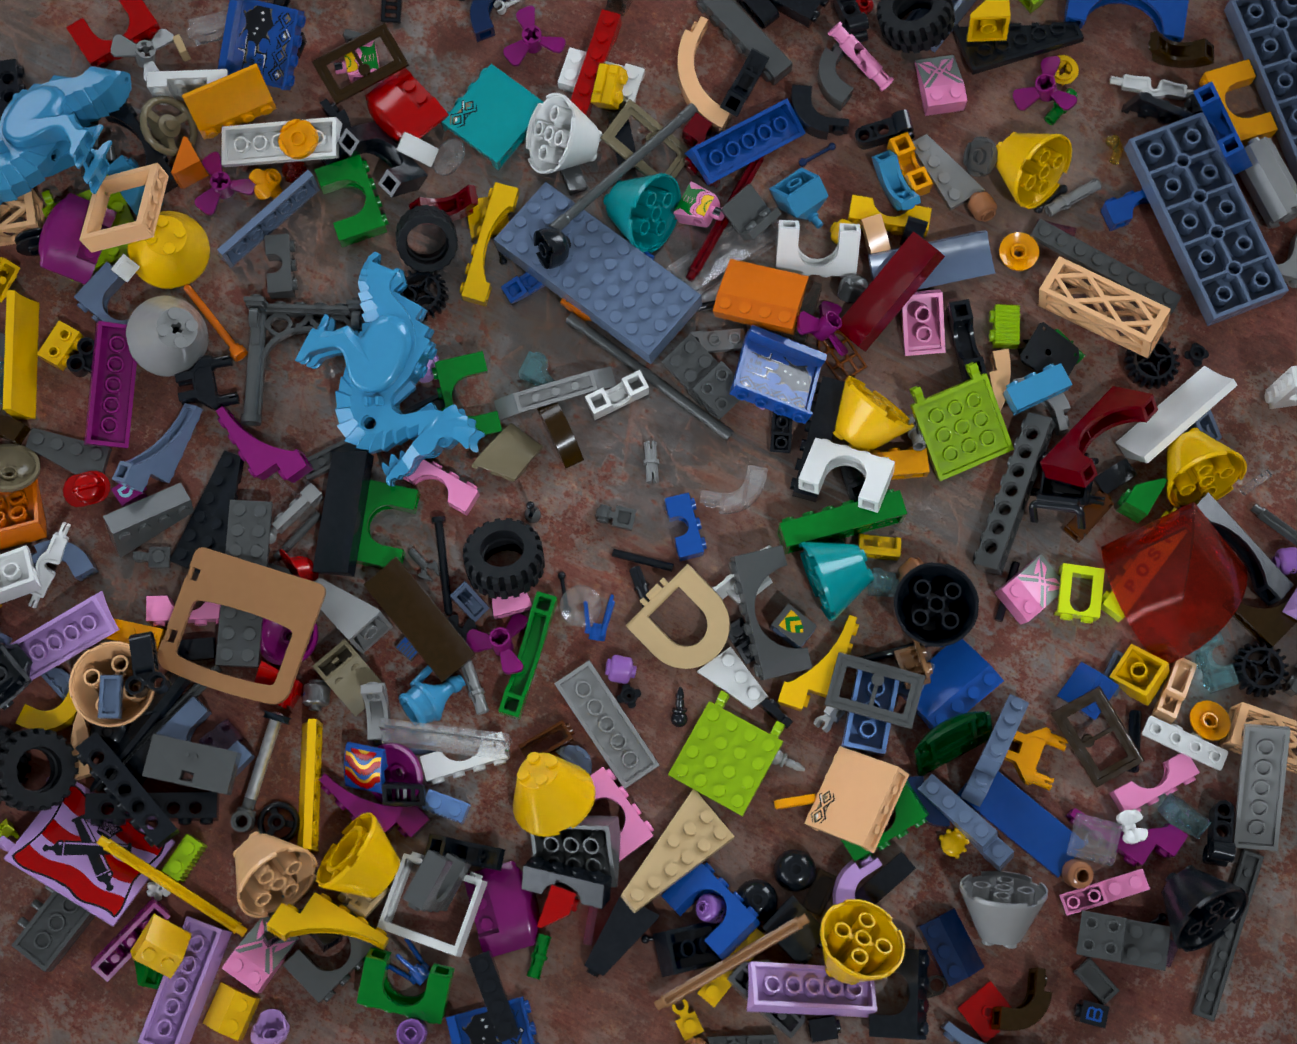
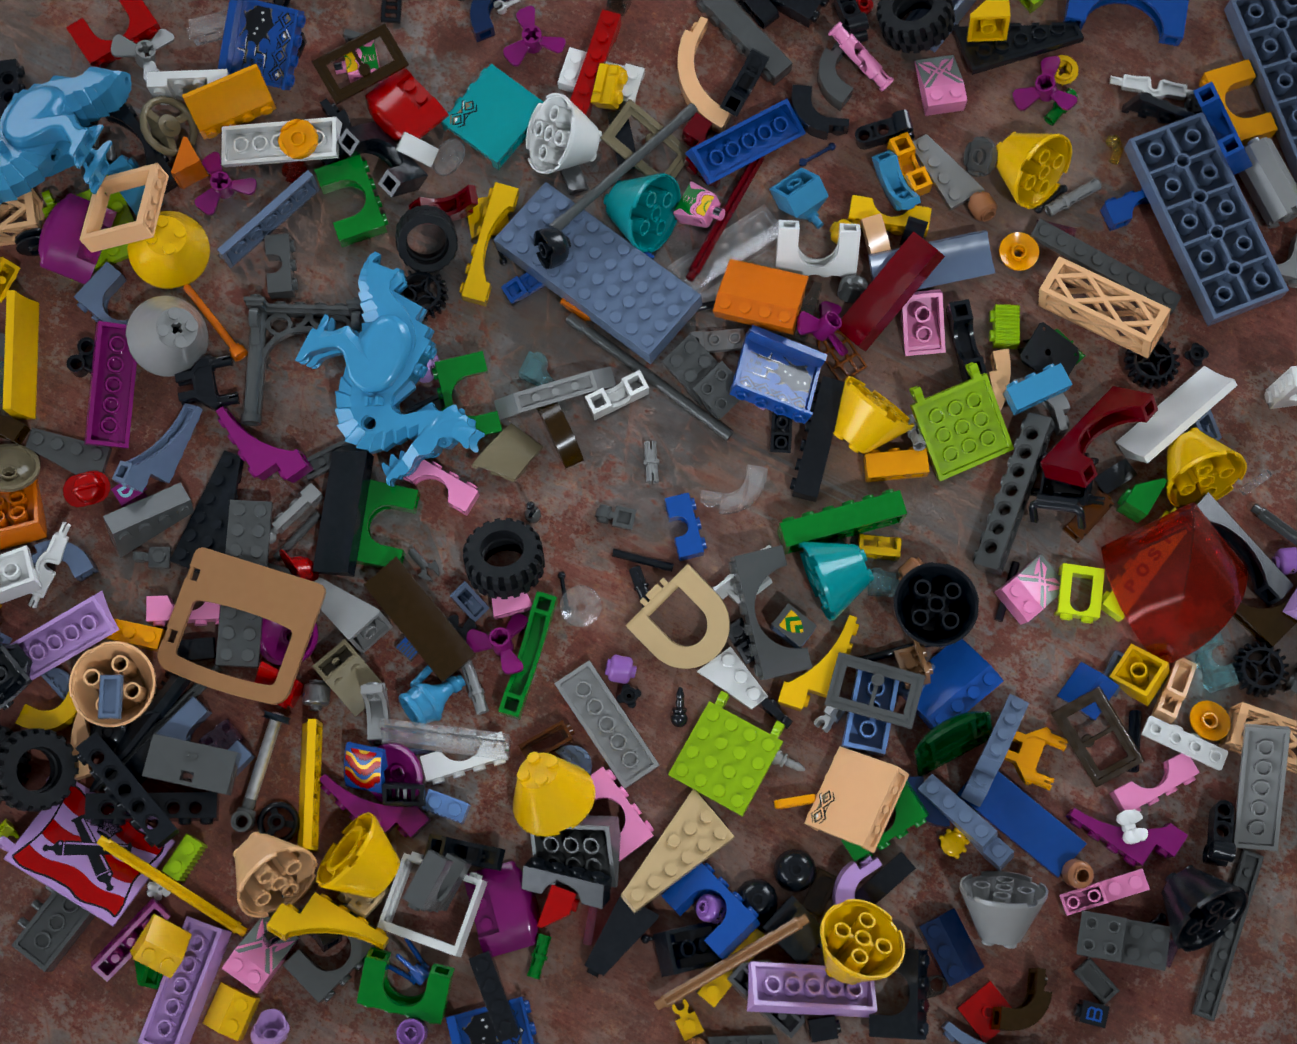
(60, 345): yellow brick -> none
(125, 267): white brick -> none
(145, 666): black piece -> none
(181, 48): tan tile -> none
(266, 183): light orange plate -> none
(438, 521): black bar -> none
(598, 631): blue plant -> none
(749, 213): dark grey bracket -> none
(828, 455): white arch -> none
(853, 481): black slope -> none
(1094, 839): clear slope -> none
(1180, 54): dark brown arch -> none
(1183, 816): clear light blue arch -> none

